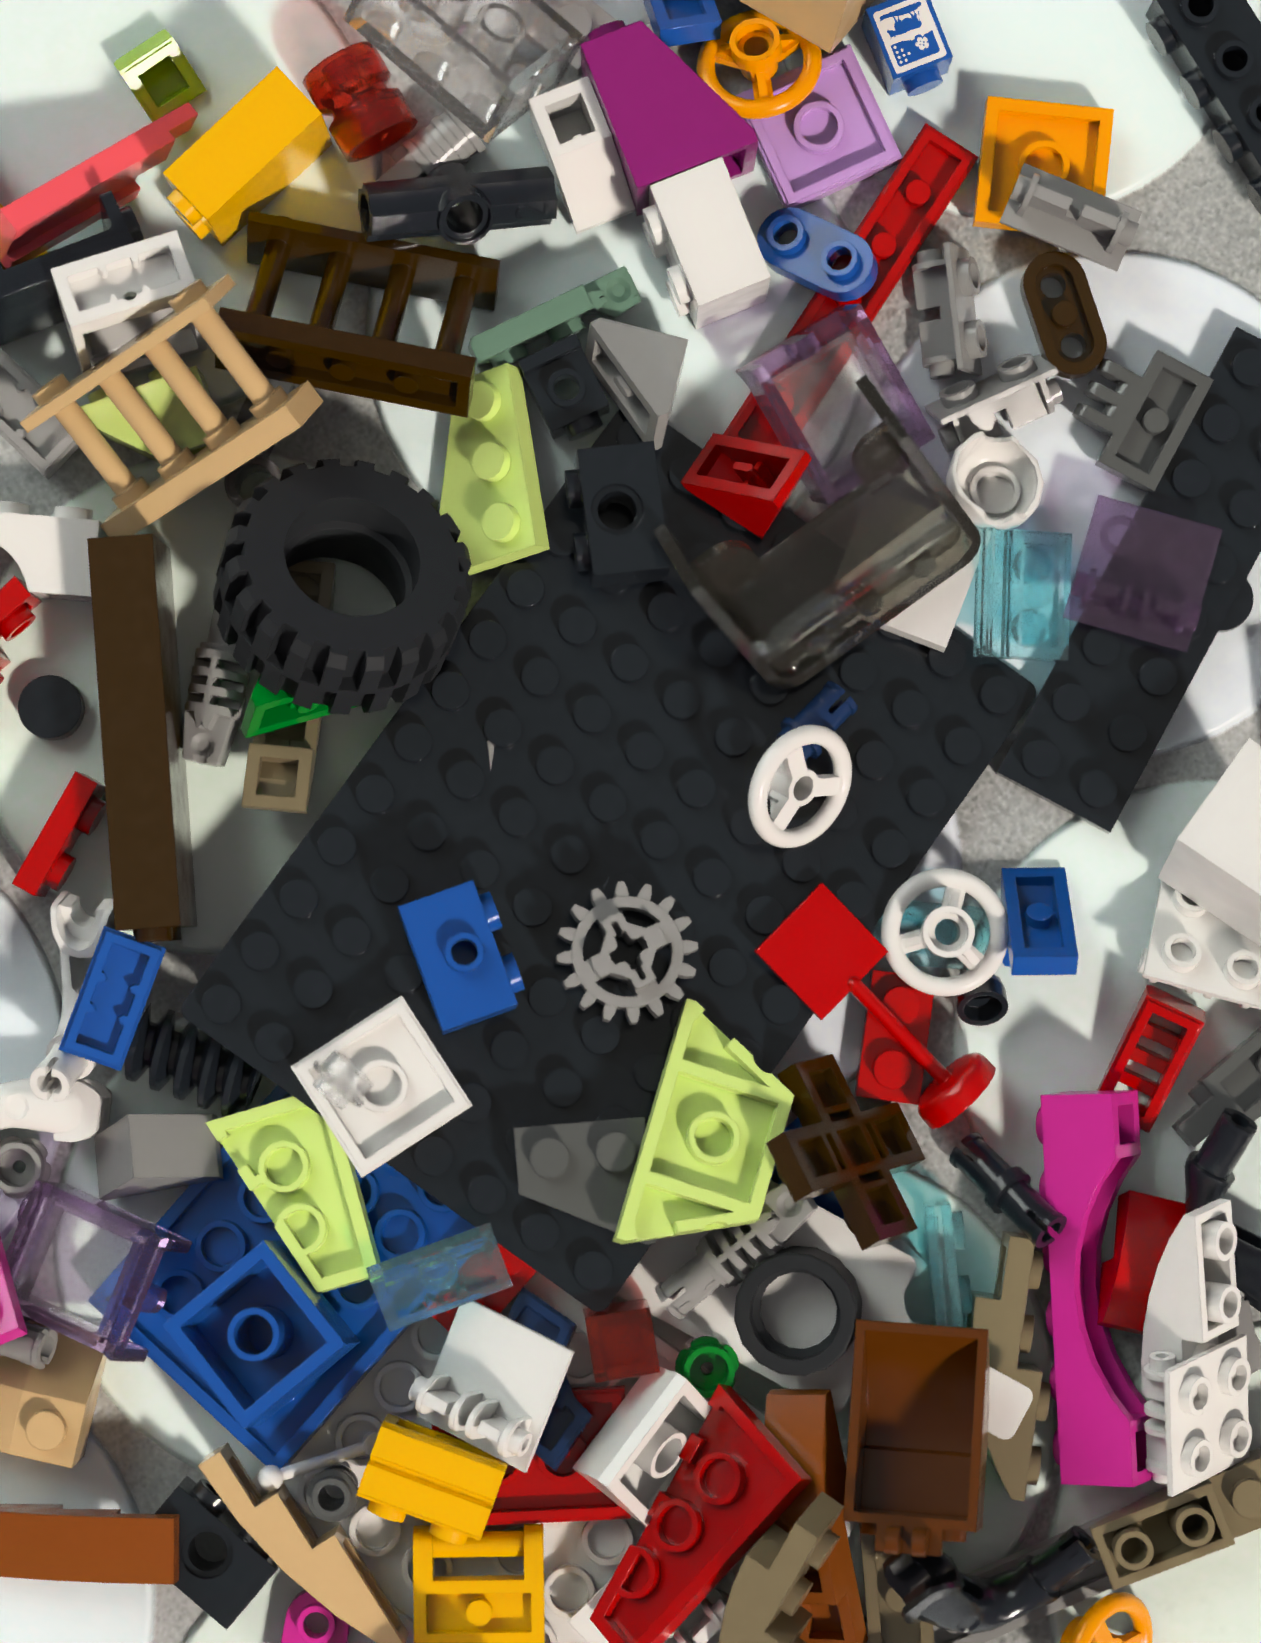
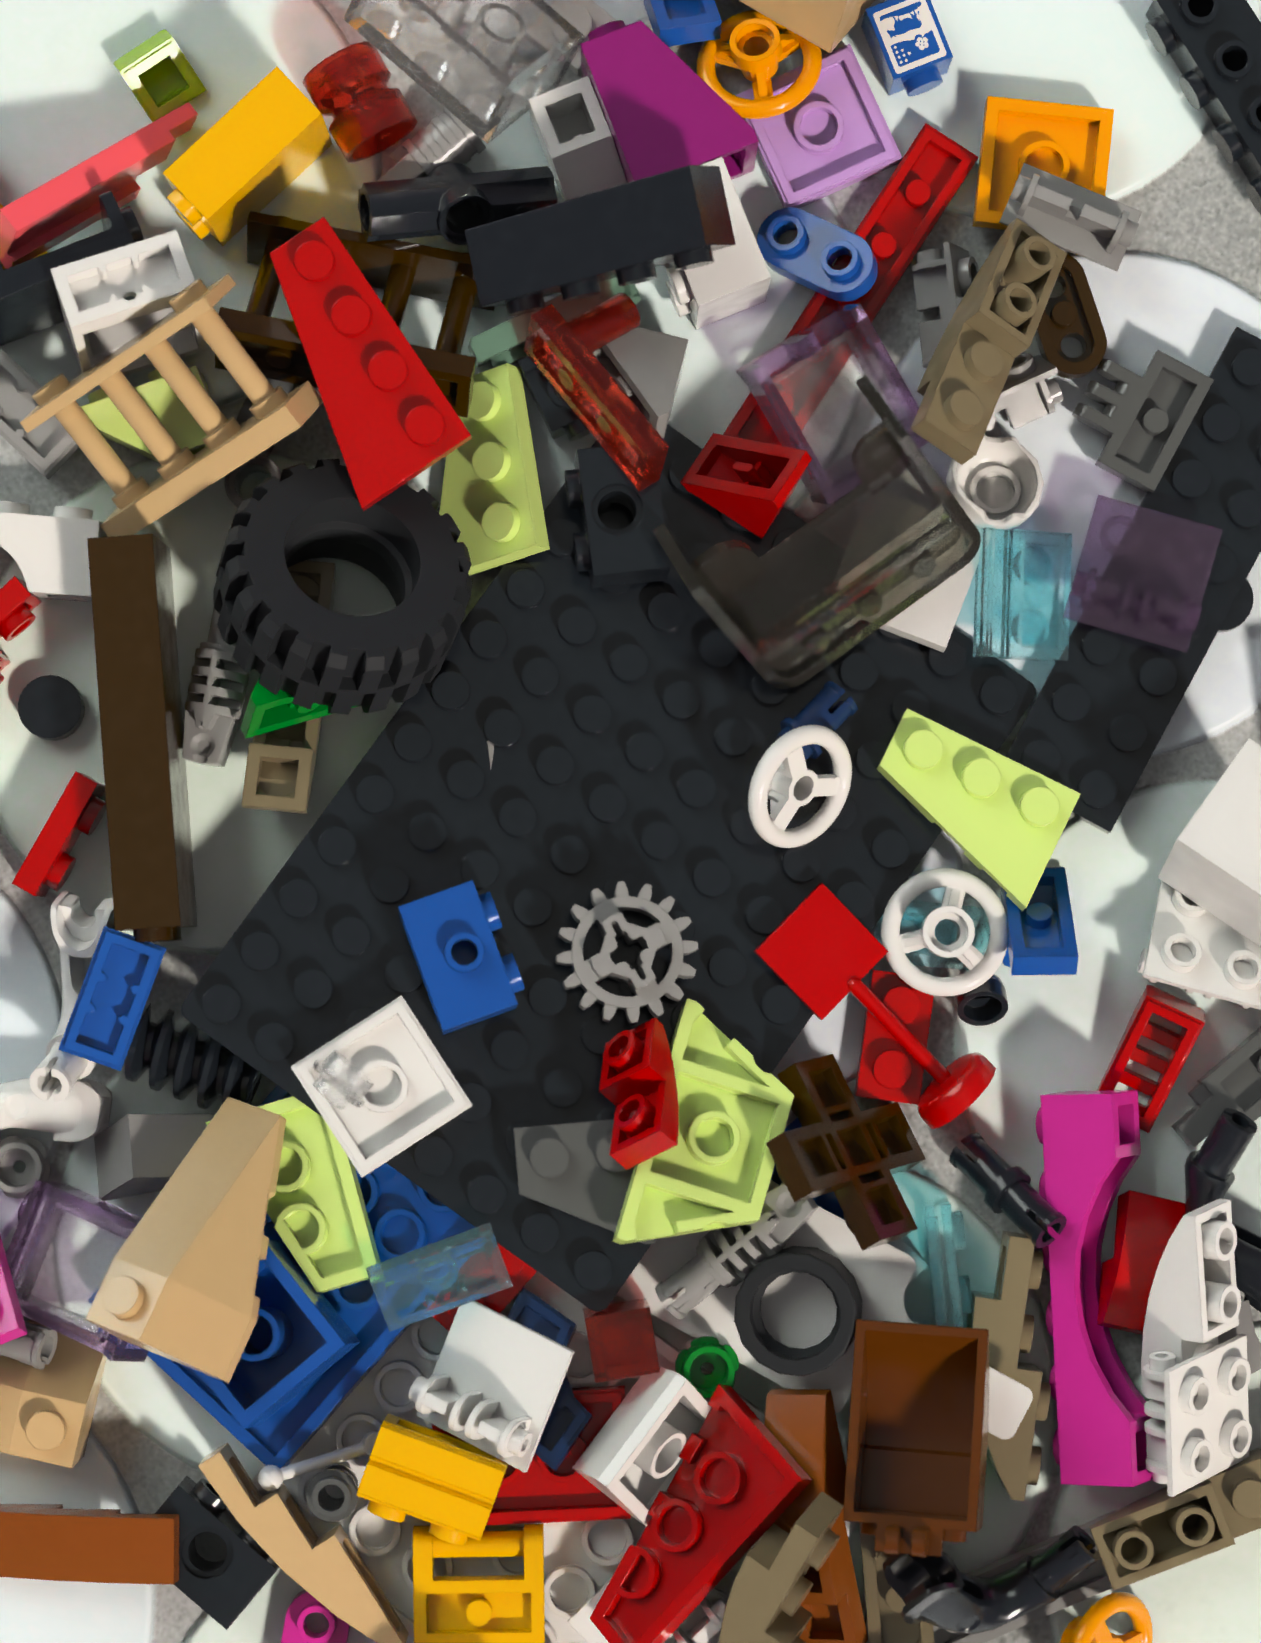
(194, 1257): none -> tan wedge
(371, 381): none -> red wing
(567, 360): none -> clear red piece
(601, 237): none -> black brick
(643, 1087): none -> red slope
(982, 800): none -> yellowish green wing
(984, 339): none -> dark tan slope

